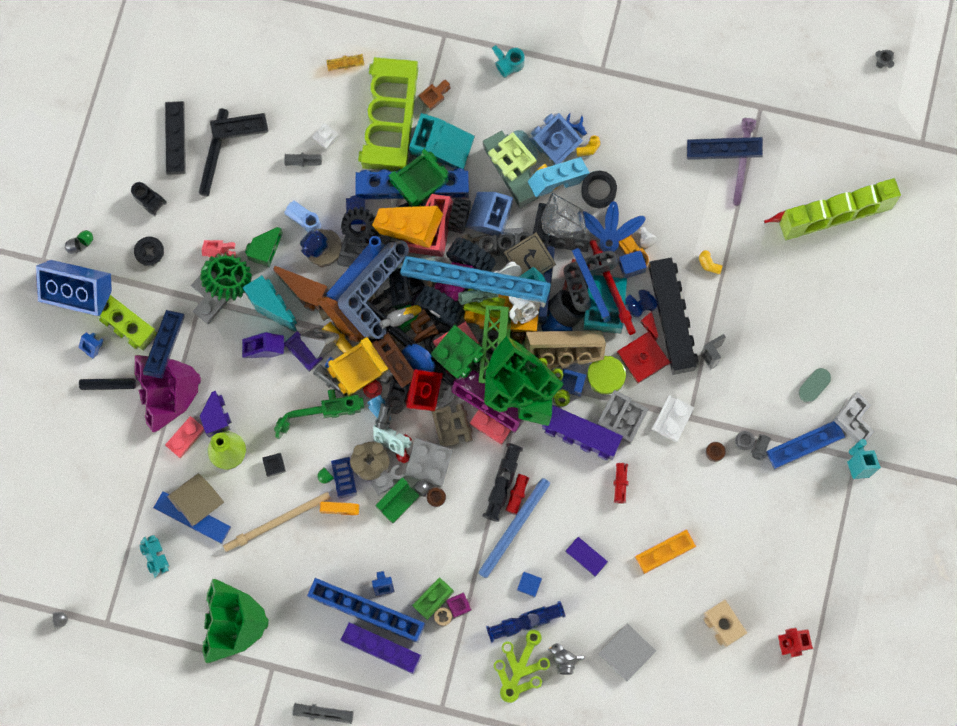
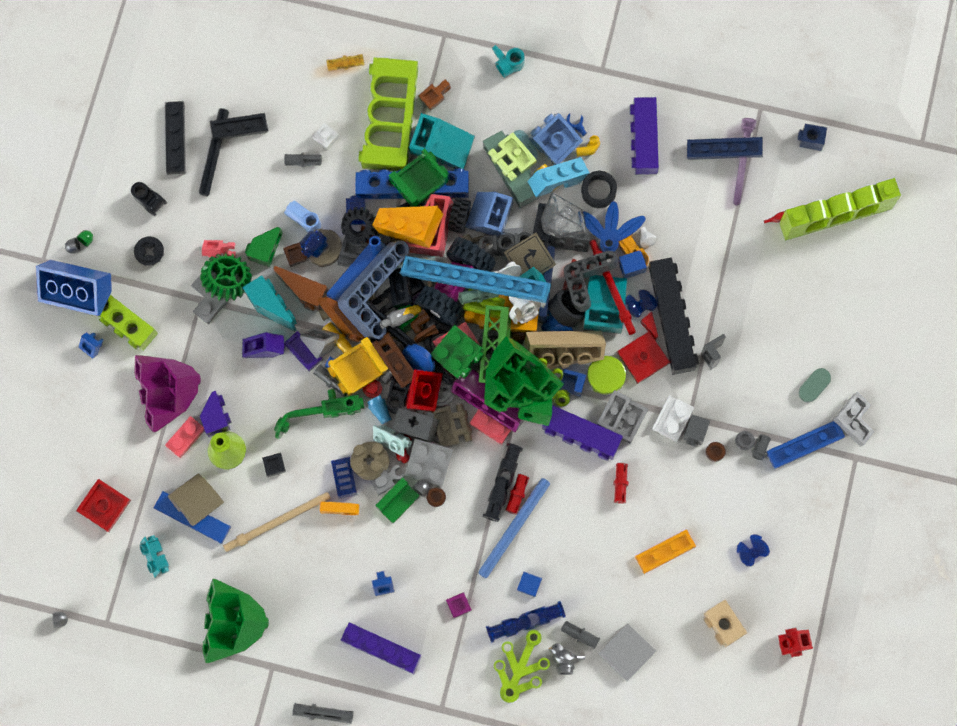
(103, 505): none -> red plate
(107, 384): black axle -> none
(163, 344): dark blue tile -> none
(294, 254): none -> reddish brown plate
(324, 476): green hinge -> none
(366, 610): blue brick -> none
(384, 416): dark grey pin -> none
(425, 429): none -> dark grey brick
(433, 598): bright green plate -> none
(437, 618): tan bush -> none
(580, 634): none -> dark grey axle
(586, 556): dark purple tile -> none
(591, 285): blue tile -> none
(645, 135): none -> dark purple brick
(696, 430): none -> dark grey brick
(707, 263): yellow arm -> none
(748, 555): none -> clear blue piece
(819, 133): none -> dark blue brick
(863, 462): teal brick -> none
(888, 54): dark grey plate -> none

